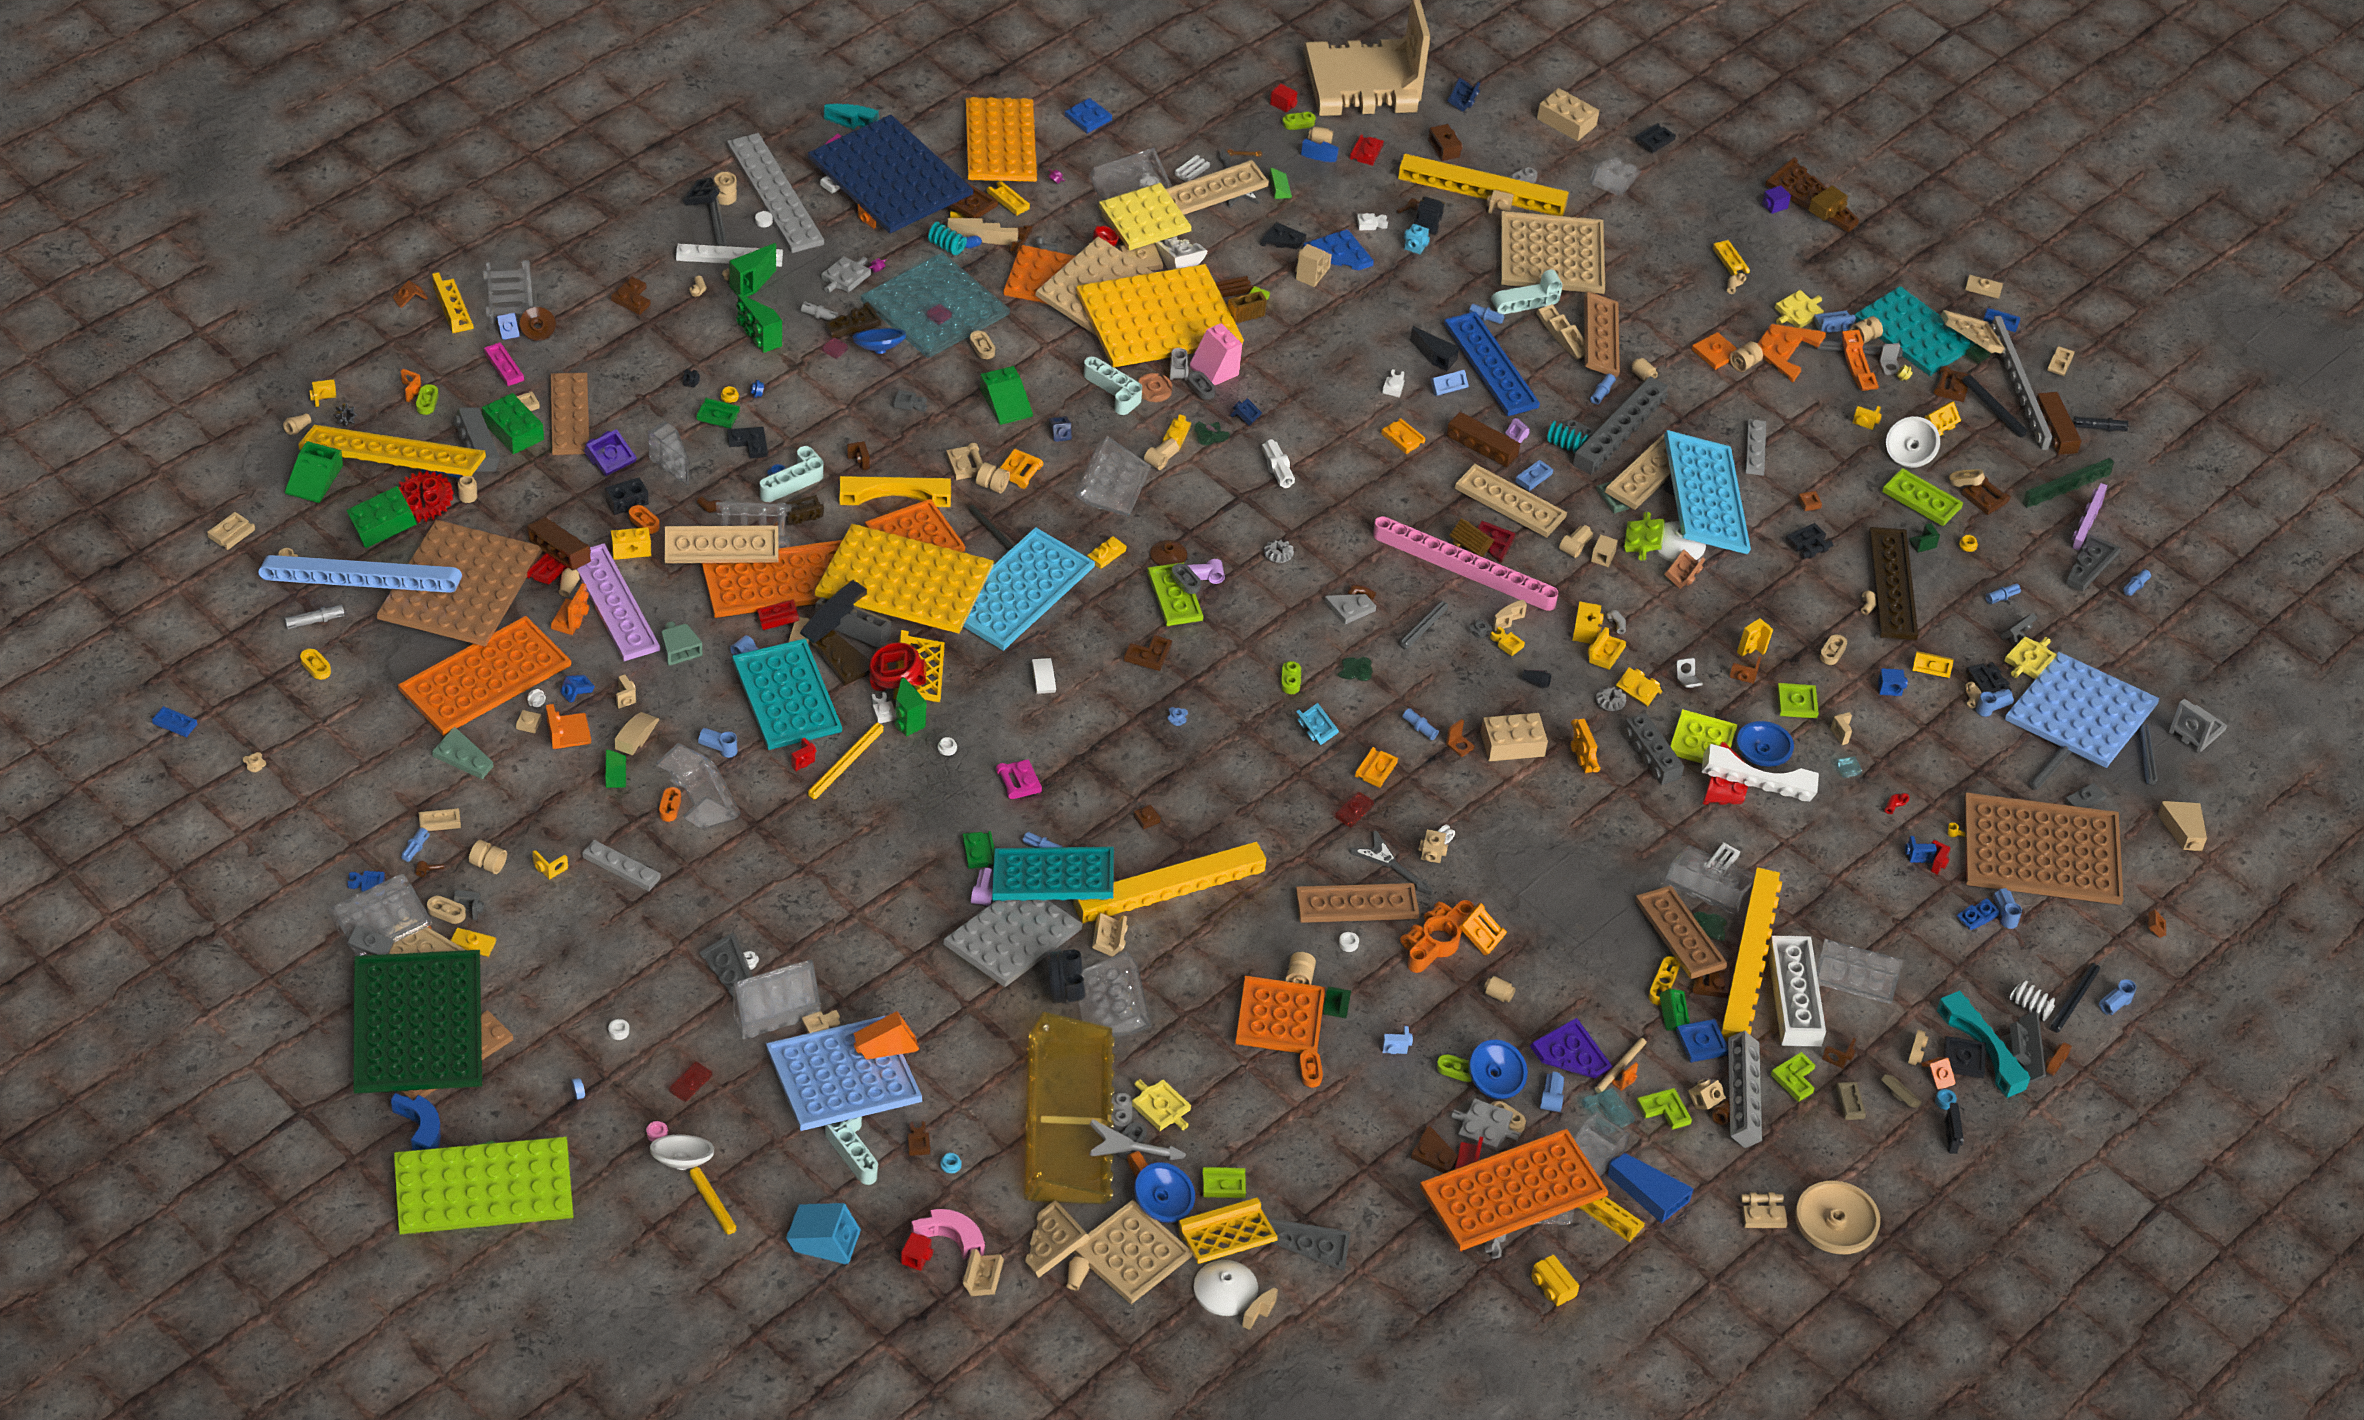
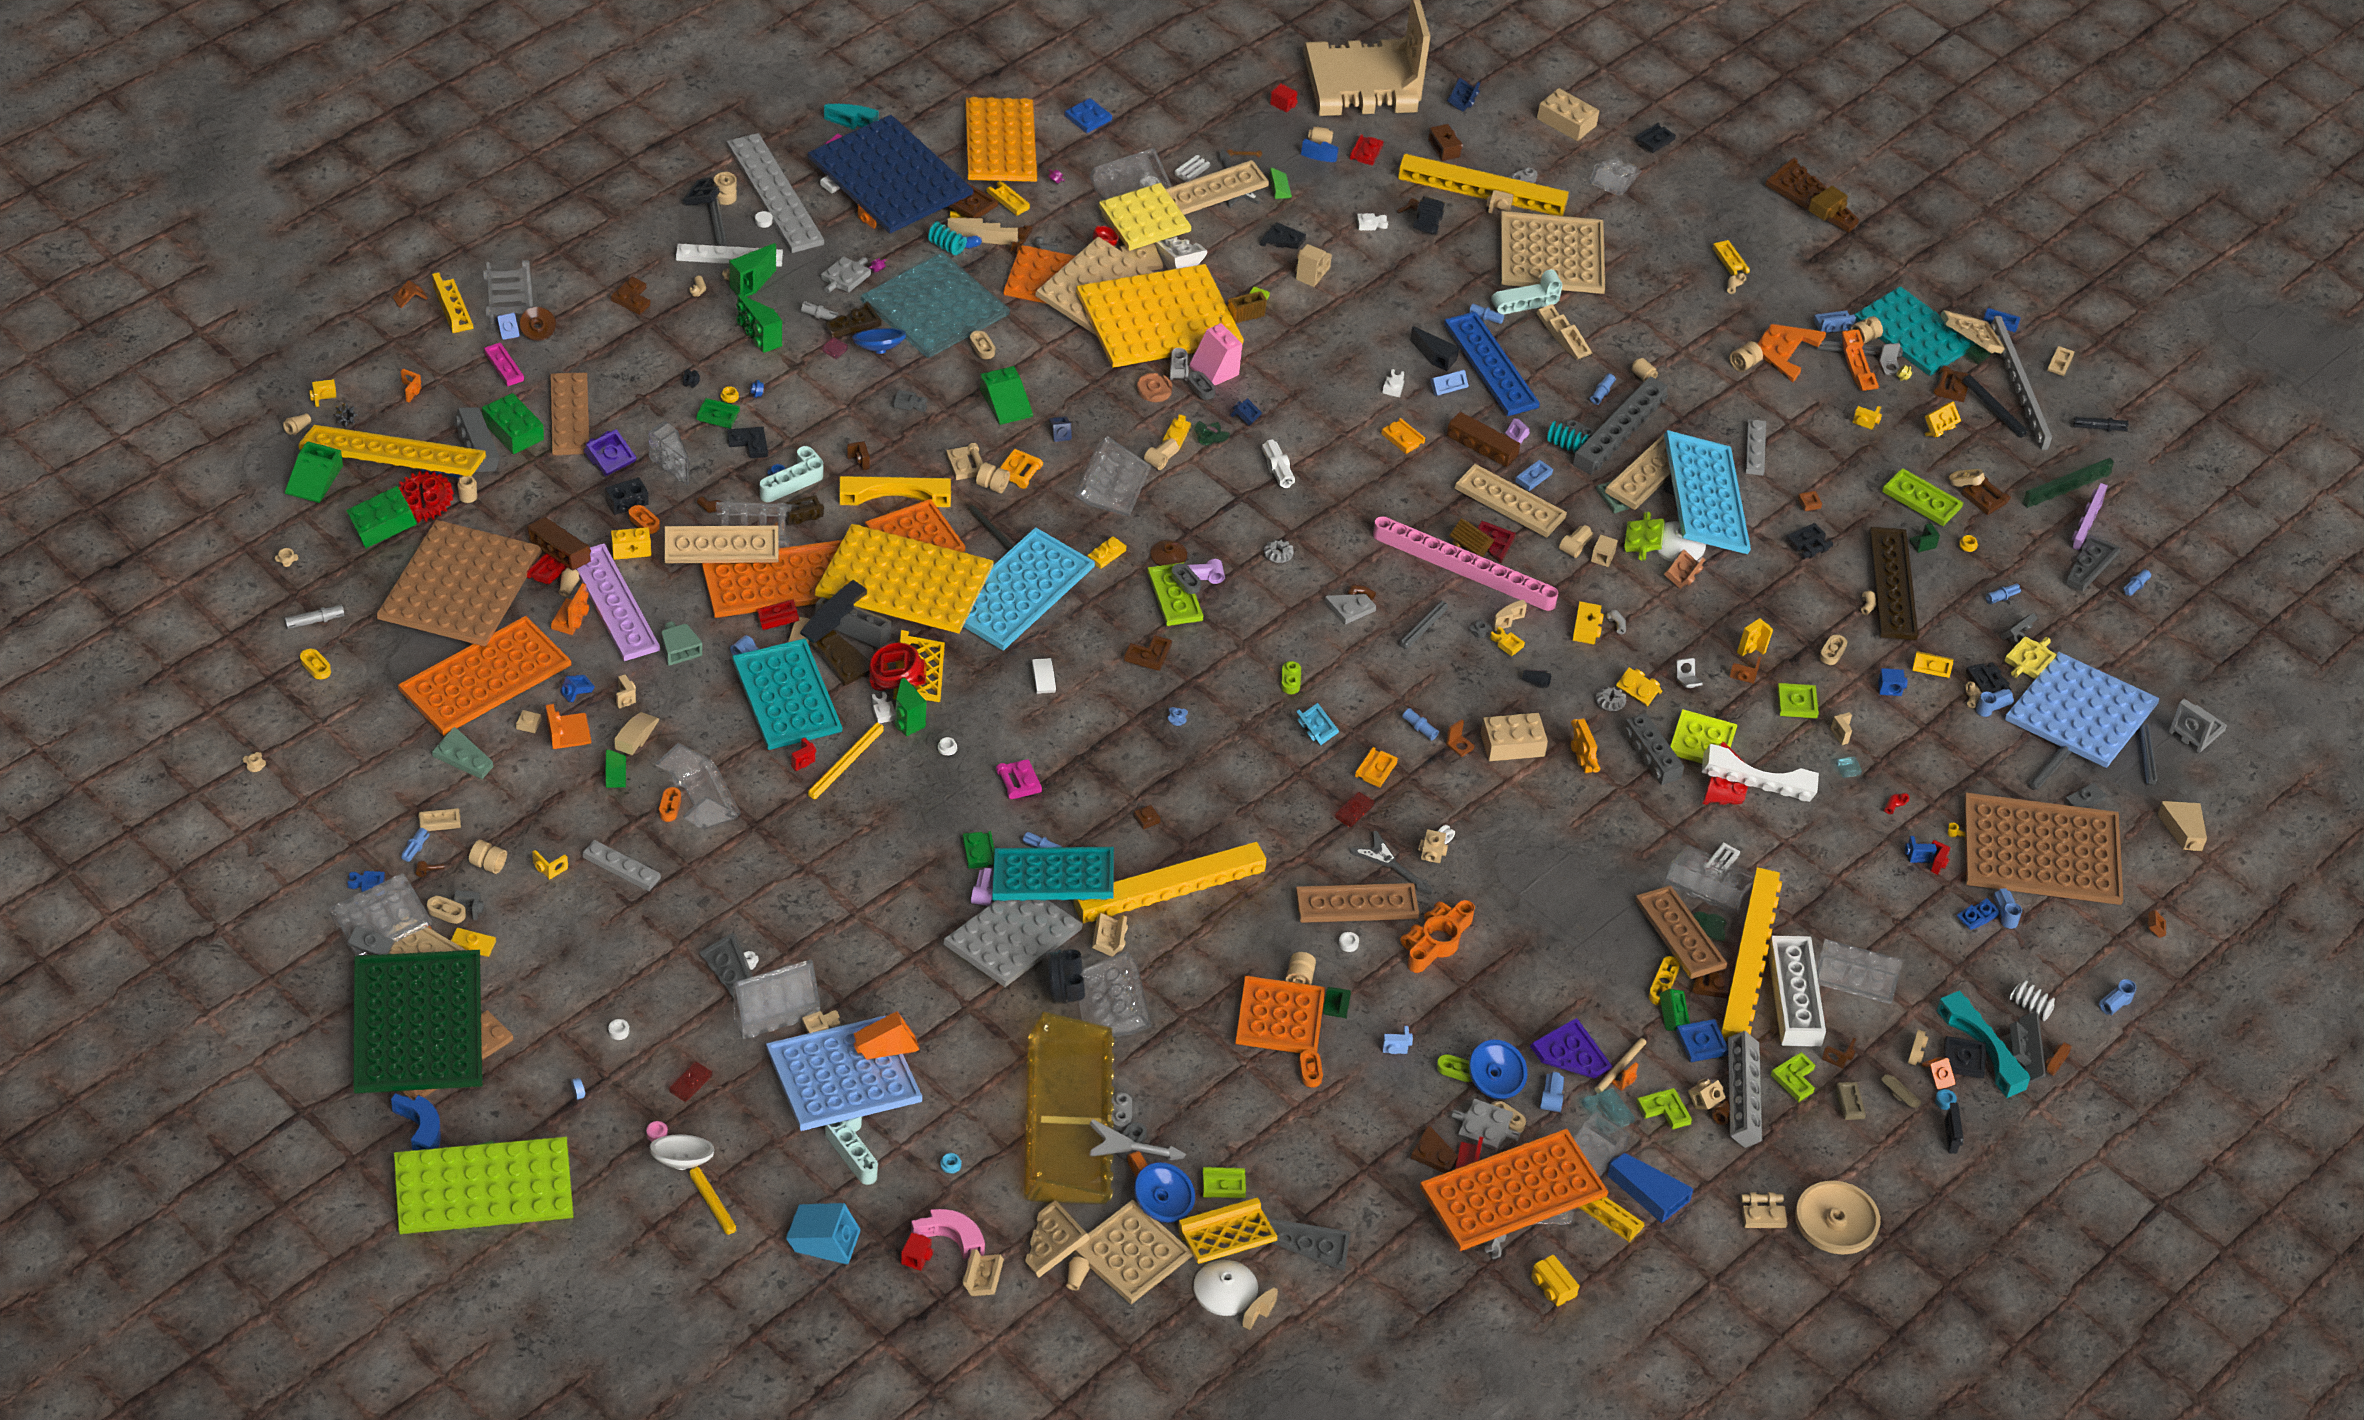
(174, 721): blue plate -> none
(231, 530): tan plate -> none
(360, 573): light blue beam -> none
(427, 399): lime plate -> none
(529, 401): tan plate -> none
(536, 698): white plate -> none
(724, 742): medium blue piece -> none
(918, 1140): reddish brown plate -> none
(939, 314): clear pink tile -> none
(1125, 389): light aqua beam -> none
(1161, 1105): light yellow plate -> none
(1234, 286): reddish brown tile -> none
(1299, 120): lime plate -> none
(1344, 250): blue plate -> none
(1356, 668): clear green plate -> none
(1416, 238): medium azure brick -> none
(1479, 932): light orange plate -> none
(1499, 989): tan brick -> none
(1601, 334): medium nougat plate -> none
(1605, 649): yellow bracket -> none
(1714, 350): orange plate -> none
(1765, 743): blue dish -> none
(1776, 199): dark purple brick -> none
(1798, 309): light yellow plate -> none
(1912, 432): white dish -> none
(1984, 286): tan plate -> none
(2064, 434): reddish brown brick -> none
(2074, 998): black axle -> none

